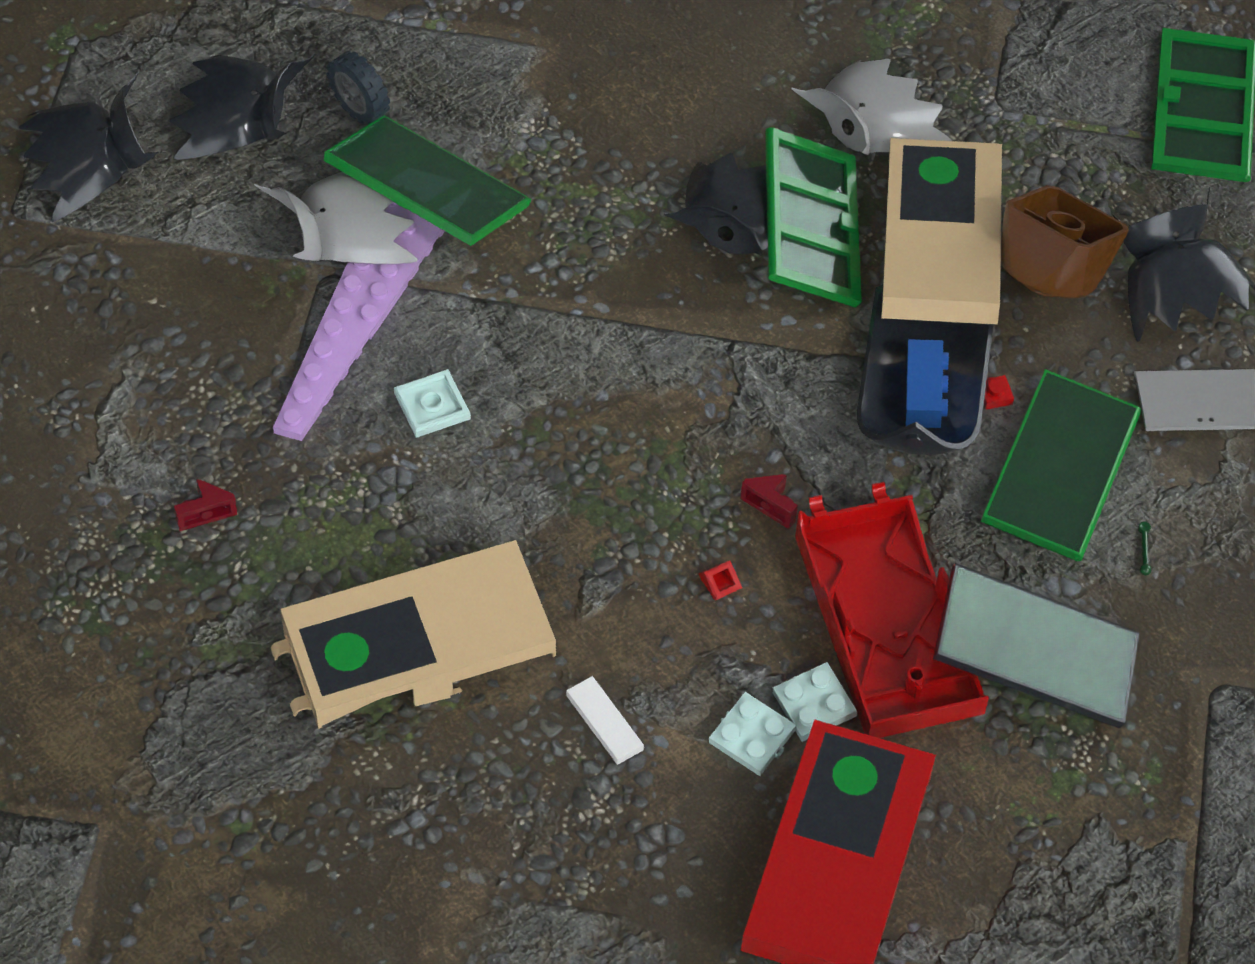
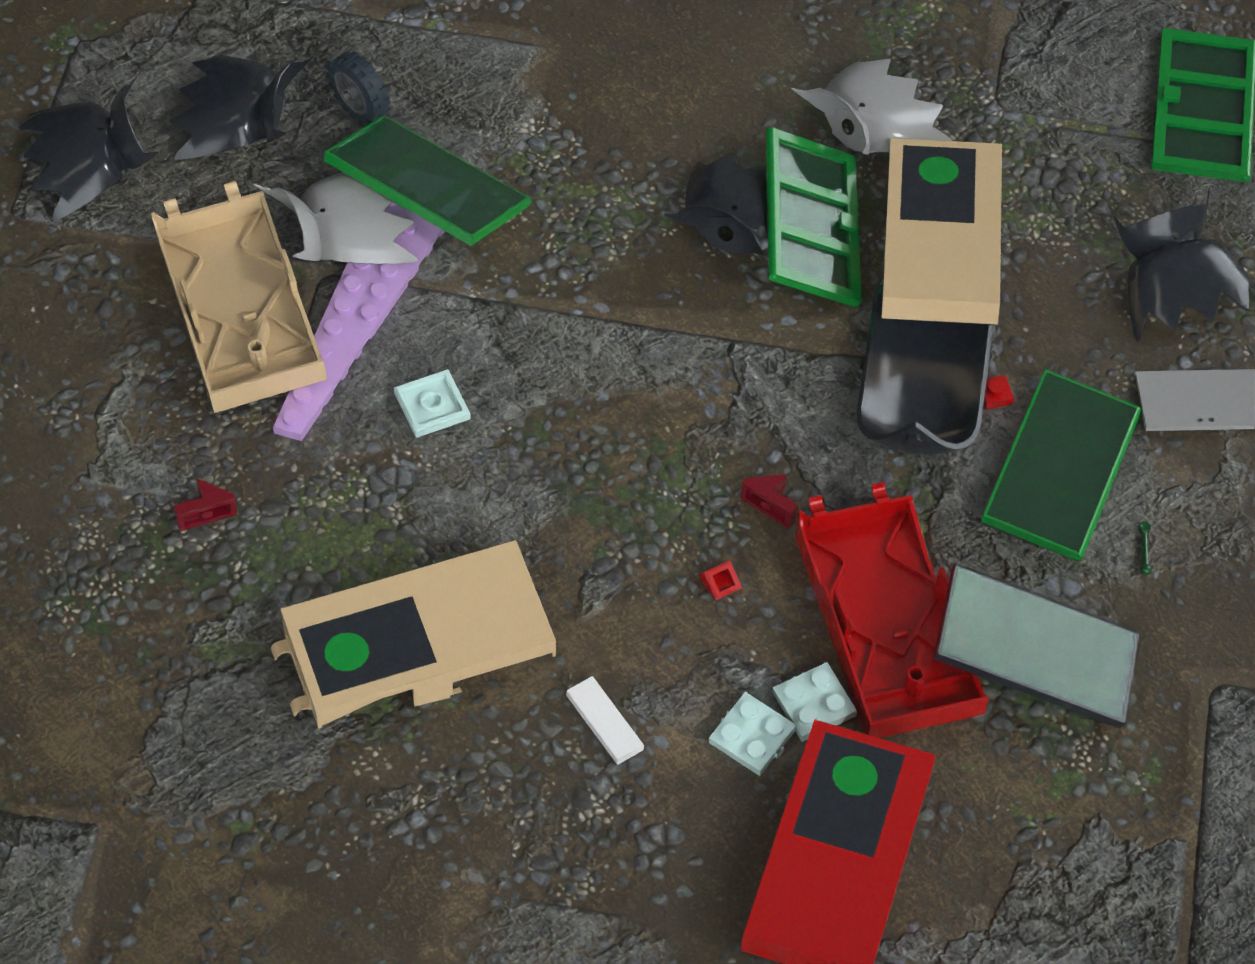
(238, 299): none -> tan piece
(926, 383): blue brick -> none
(1058, 242): reddish brown piece -> none

